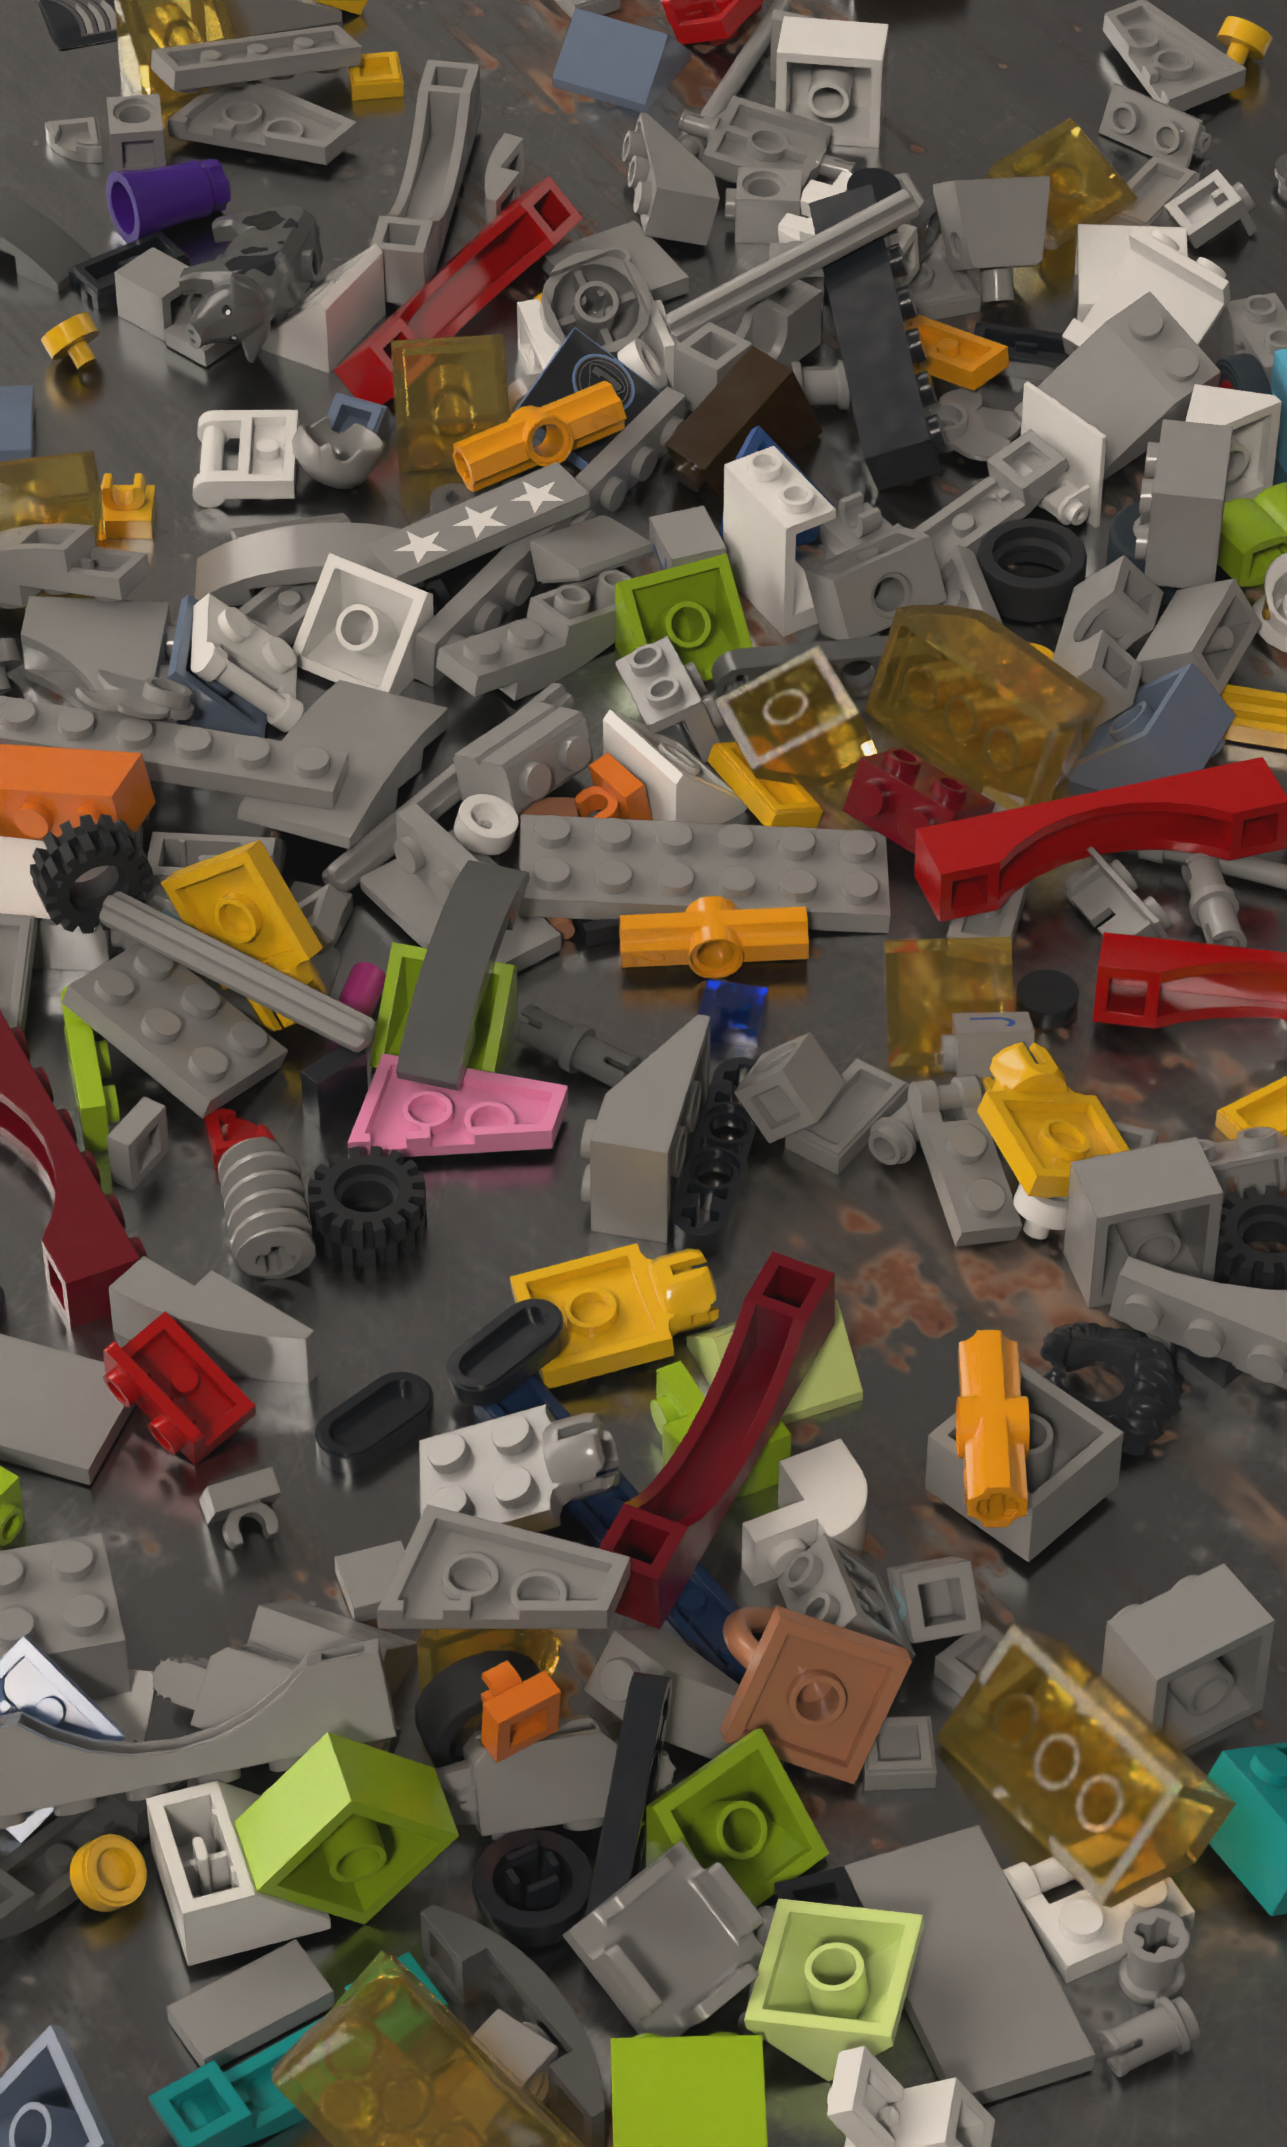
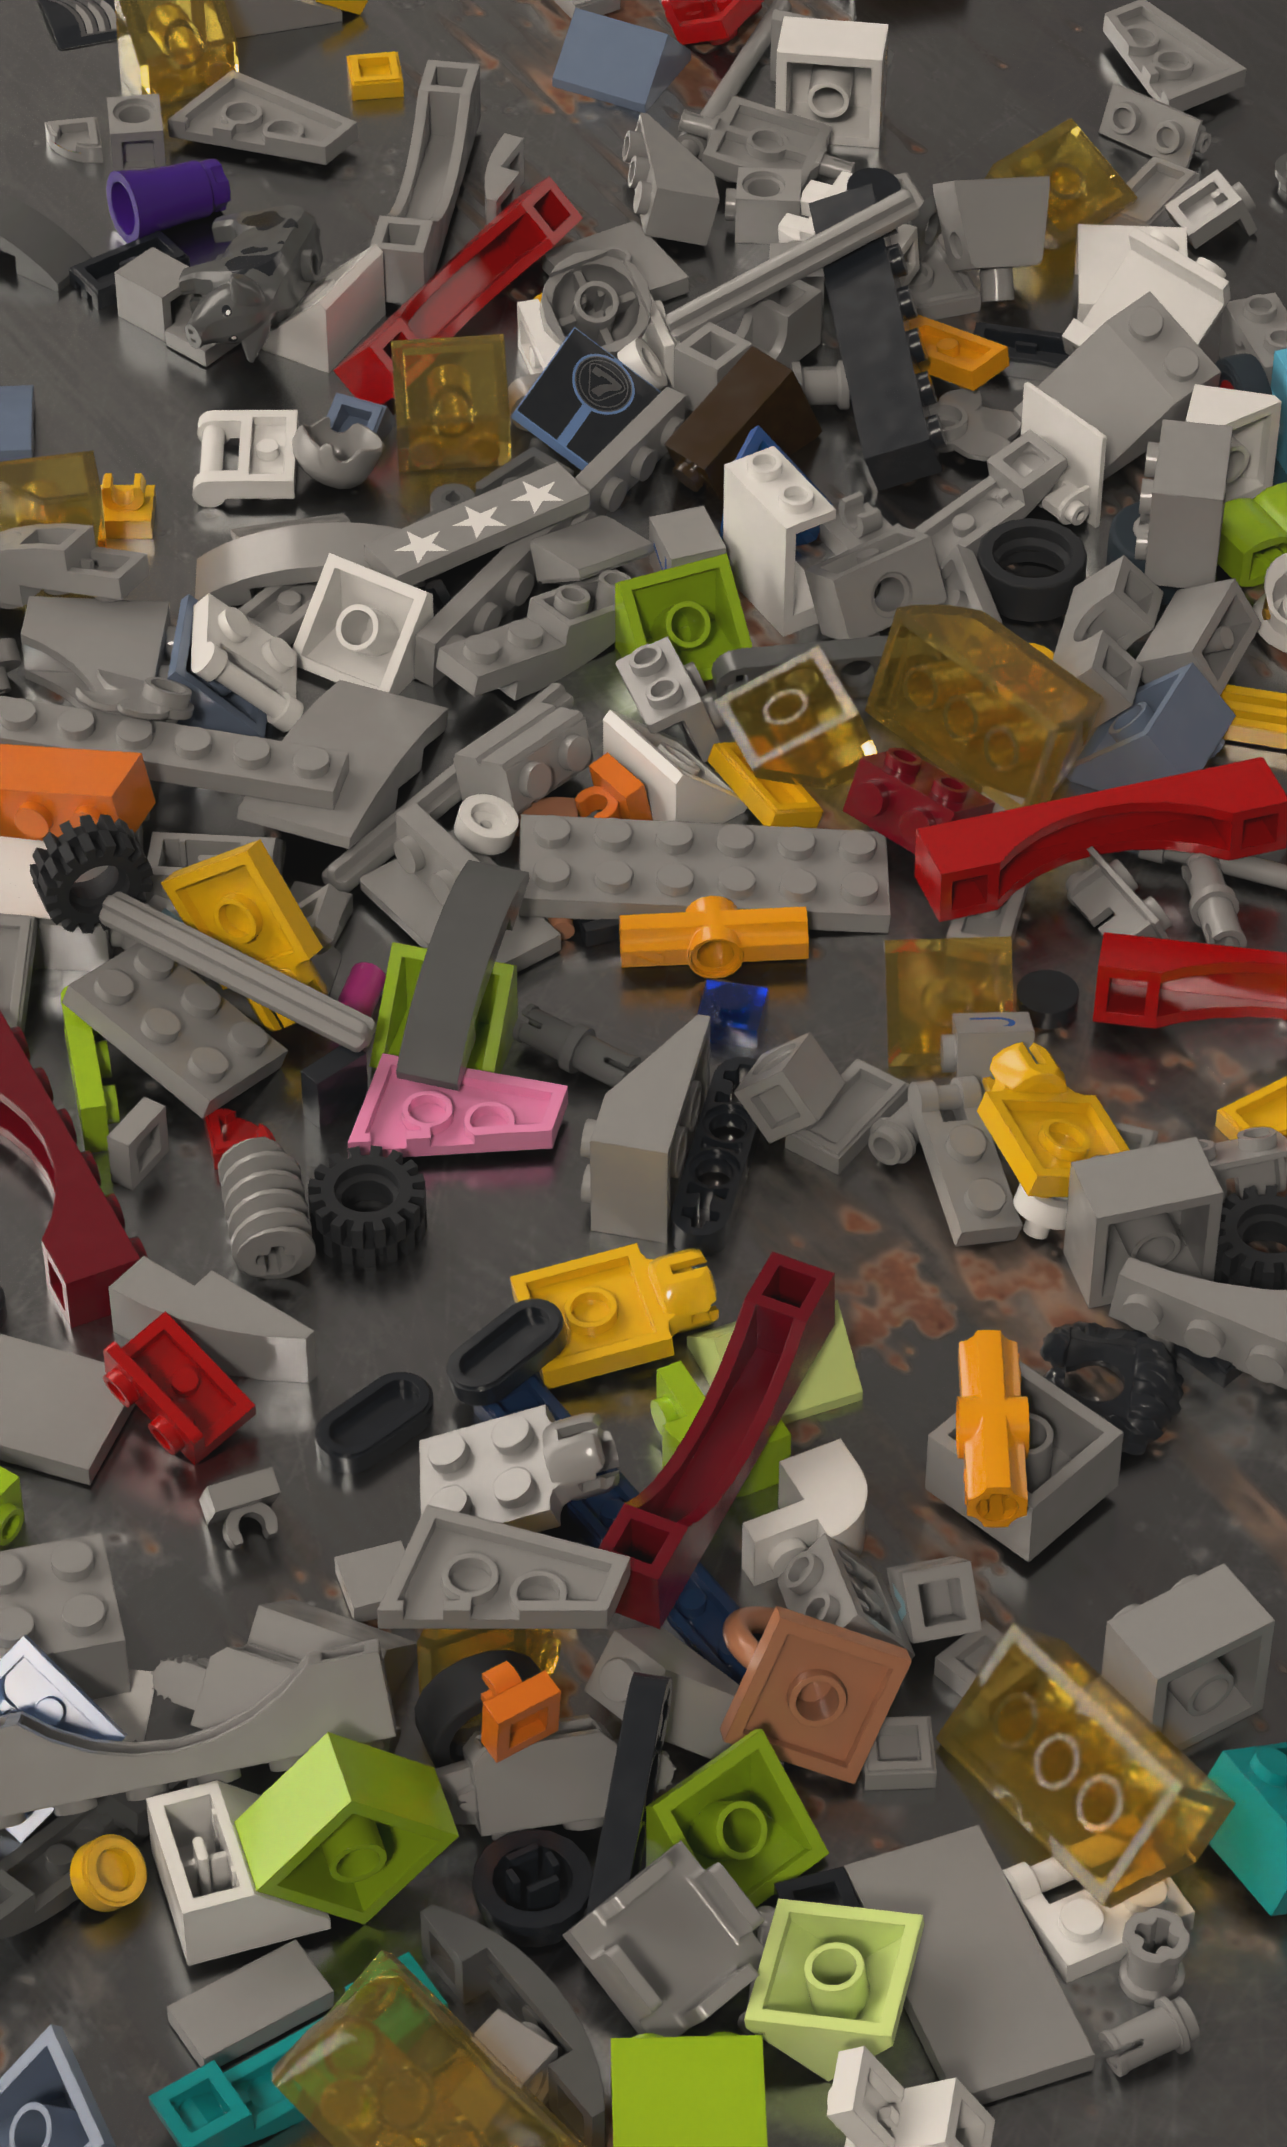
(72, 339): yellow tile -> none
(255, 58): light grey plate -> none
(509, 448): light orange piece -> none
(1243, 39): yellow tile -> none

